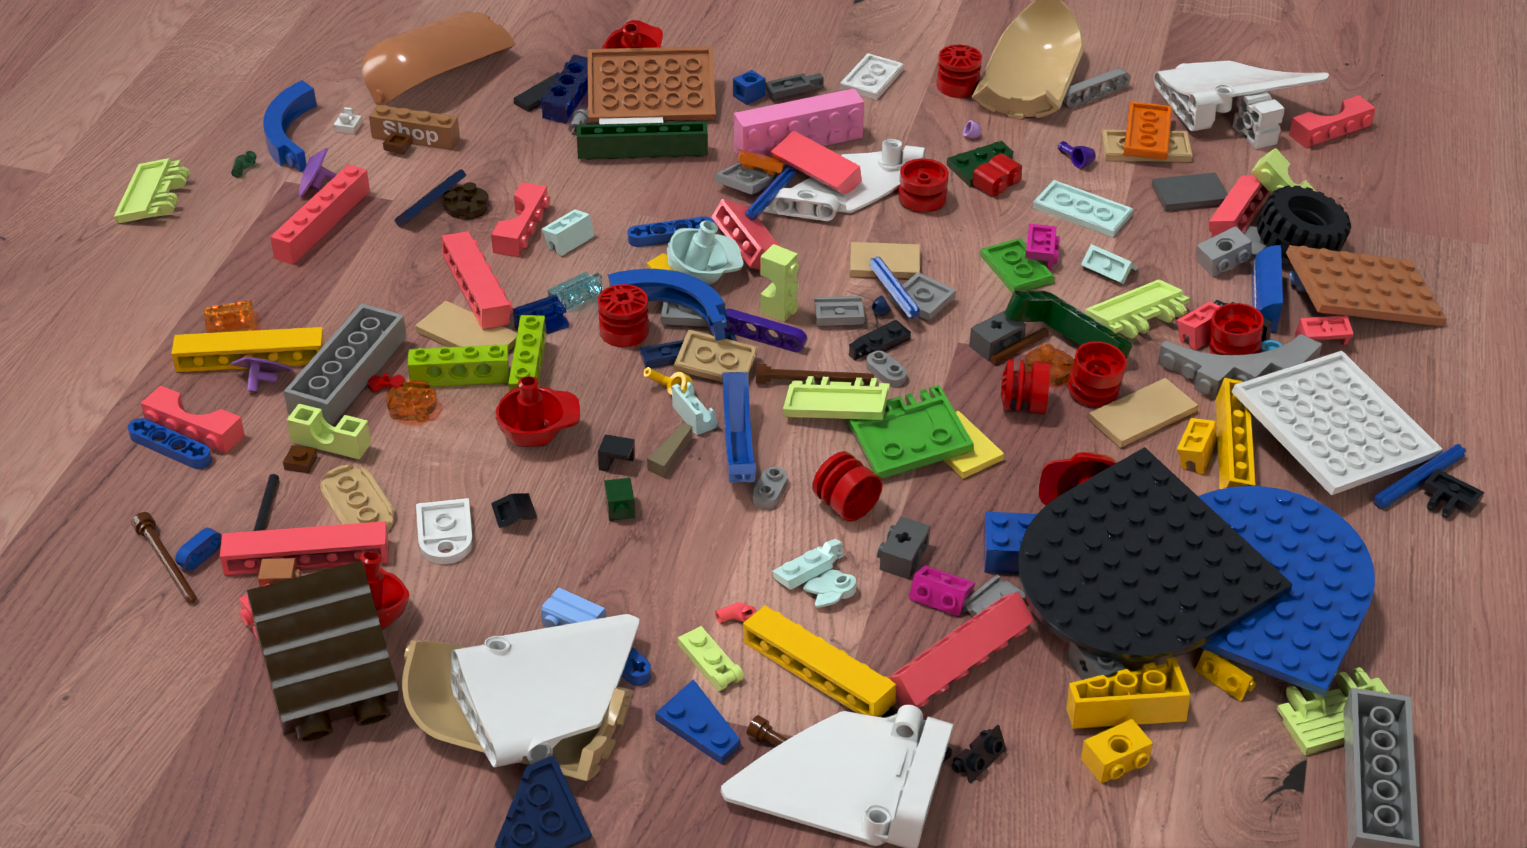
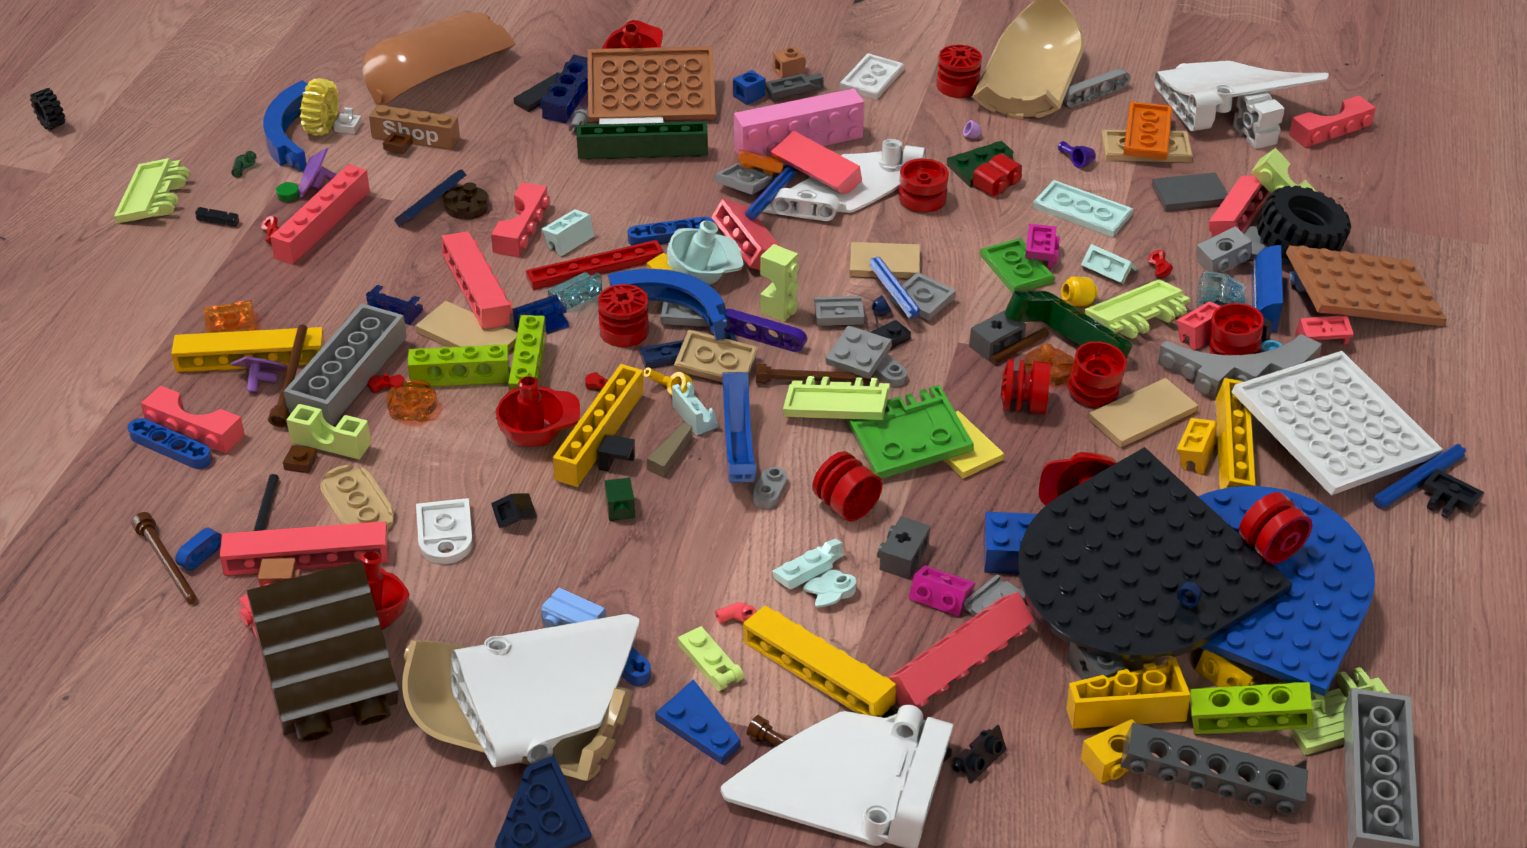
(47, 108): none -> black tyre
(217, 216): none -> black axle
(270, 225): none -> red piece
(280, 412): none -> reddish brown piece
(287, 191): none -> green tile
(319, 107): none -> light yellow gear
(394, 304): none -> clear blue hinge
(592, 264): none -> red tile
(595, 381): none -> red piece
(602, 417): none -> yellow brick
(788, 62): none -> nougat brick
(858, 352): none -> light grey plate
(1079, 291): none -> yellow head
(1157, 259): none -> red piece
(1192, 599): none -> dark blue hinge
(1220, 287): none -> clear light blue slope
(1228, 763): none -> dark grey brick
(1252, 708): none -> lime brick
(1275, 527): none -> red wheel

